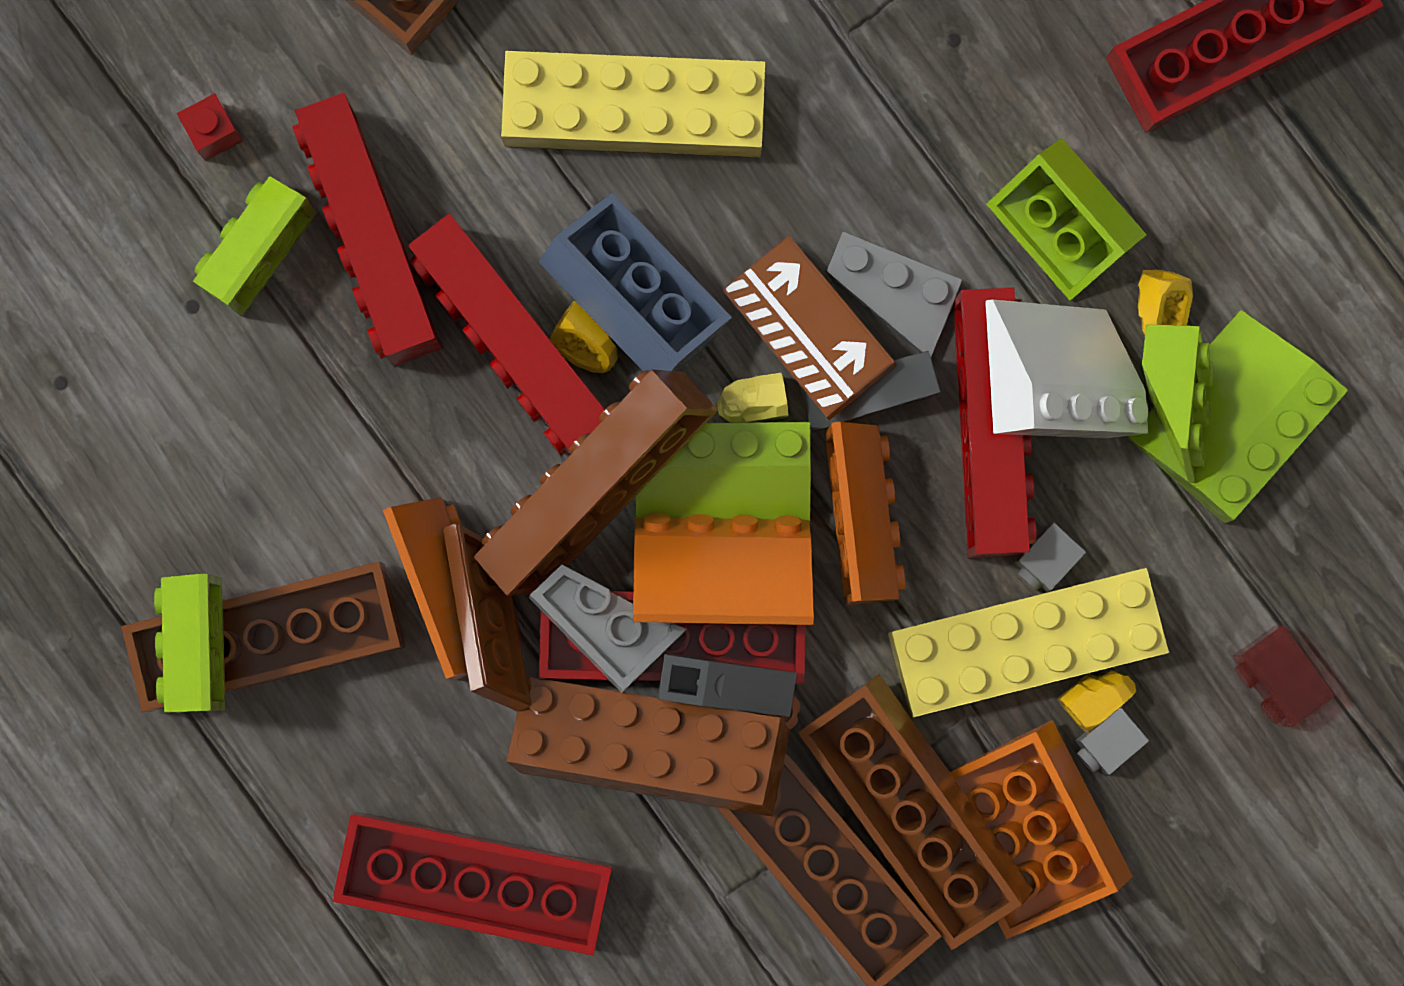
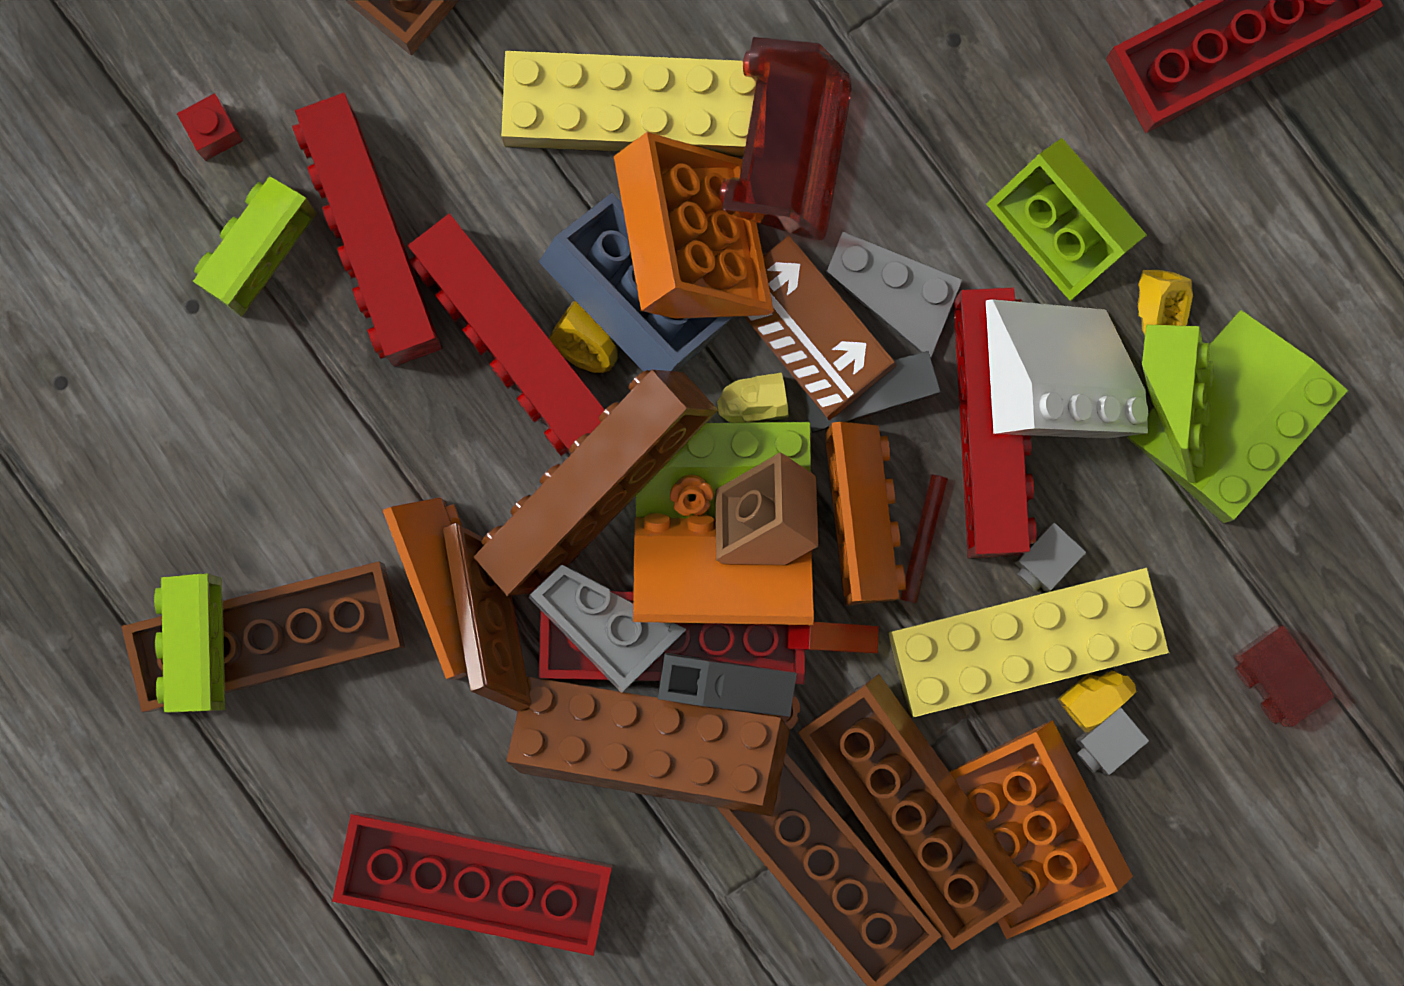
(682, 244): none -> orange slope
(691, 485): none -> orange plate
(767, 514): none -> medium nougat slope
(791, 138): none -> clear red windscreen
(833, 637): none -> red piece
(924, 538): none -> clear red bar

